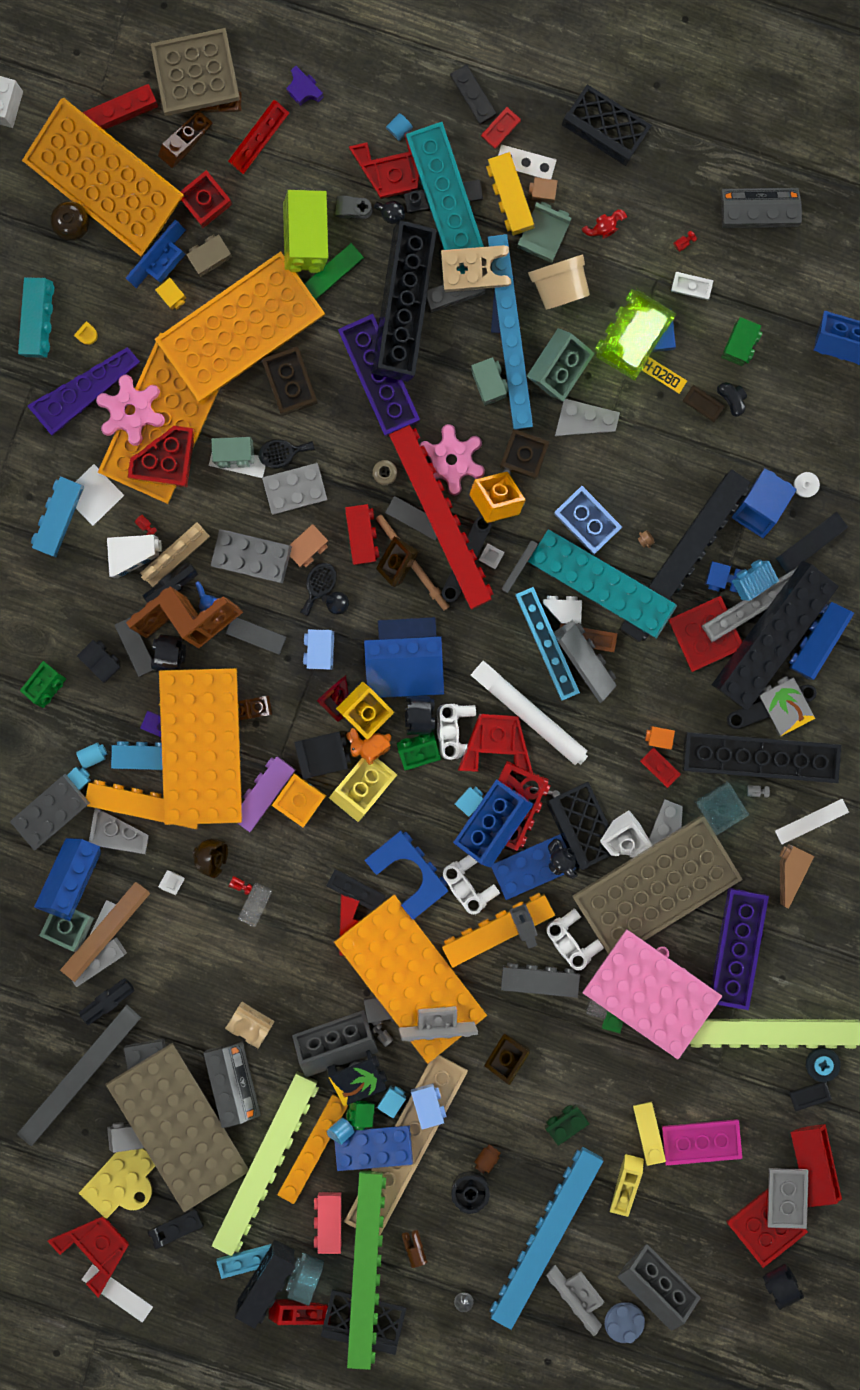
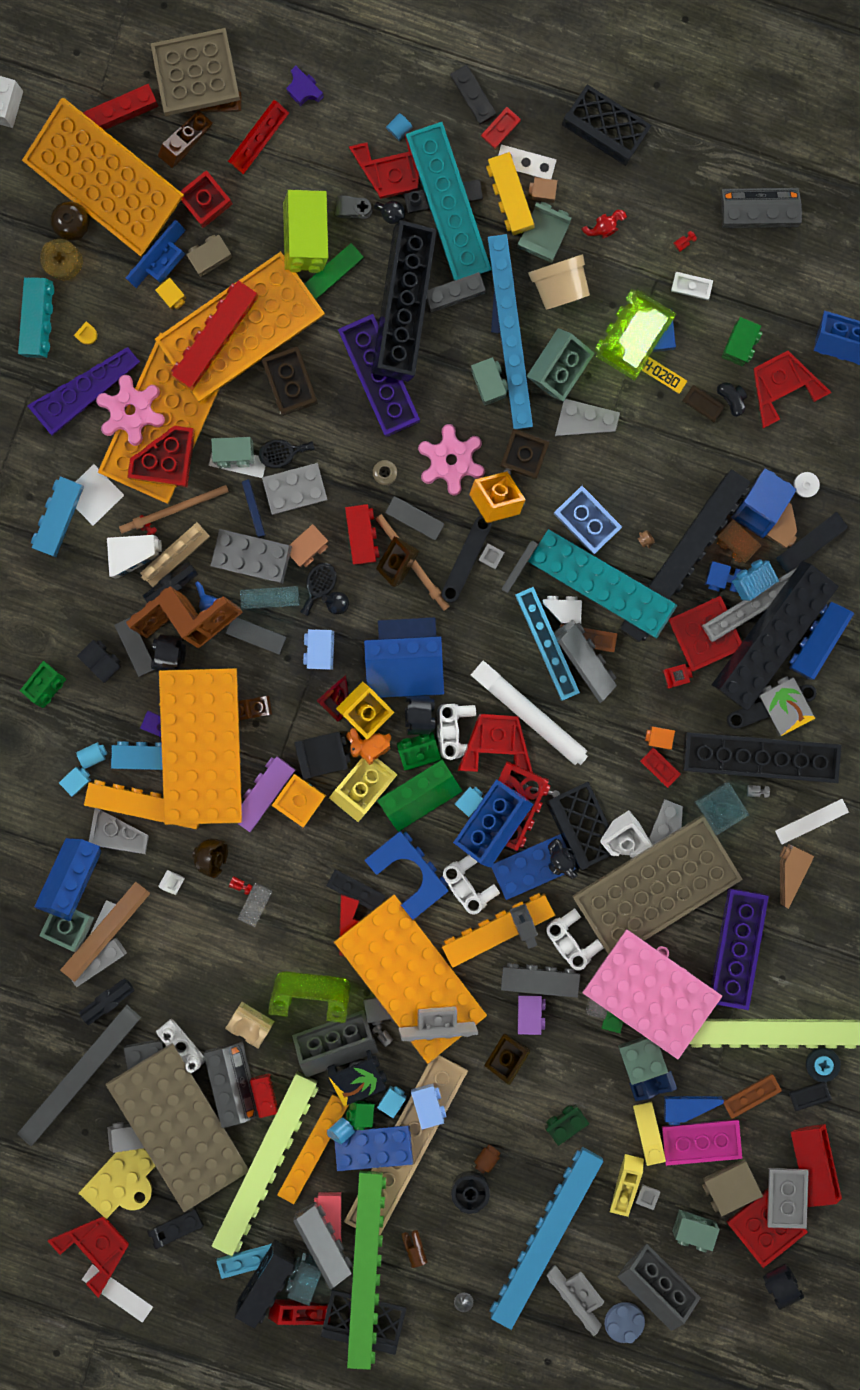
(49, 812): dark grey plate -> none
(53, 252): none -> clear yellow brick
(139, 522): none -> medium nougat bar
(172, 1033): none -> white piece
(214, 335): none -> red brick
(253, 508): none -> dark blue tile
(264, 1095): none -> red brick
(270, 598): none -> clear light blue brick
(313, 987): none -> clear neon green windscreen
(322, 1244): none -> slope
(419, 795): none -> green slope
(439, 514): red brick -> none
(478, 264): tan brick -> none
(530, 1014): none -> medium lavender brick
(642, 1060): none -> sand green brick
(647, 1197): none -> light grey plate
(653, 1086): none -> dark blue slope
(677, 675): none -> red window
(685, 1108): none -> blue slope
(695, 1231): none -> sand green brick
(731, 1187): none -> dark tan brick
(738, 542): none -> clear orange brick
(752, 1096): none -> dark orange plate
(780, 377): none -> red wing
(785, 529): none -> medium nougat slope

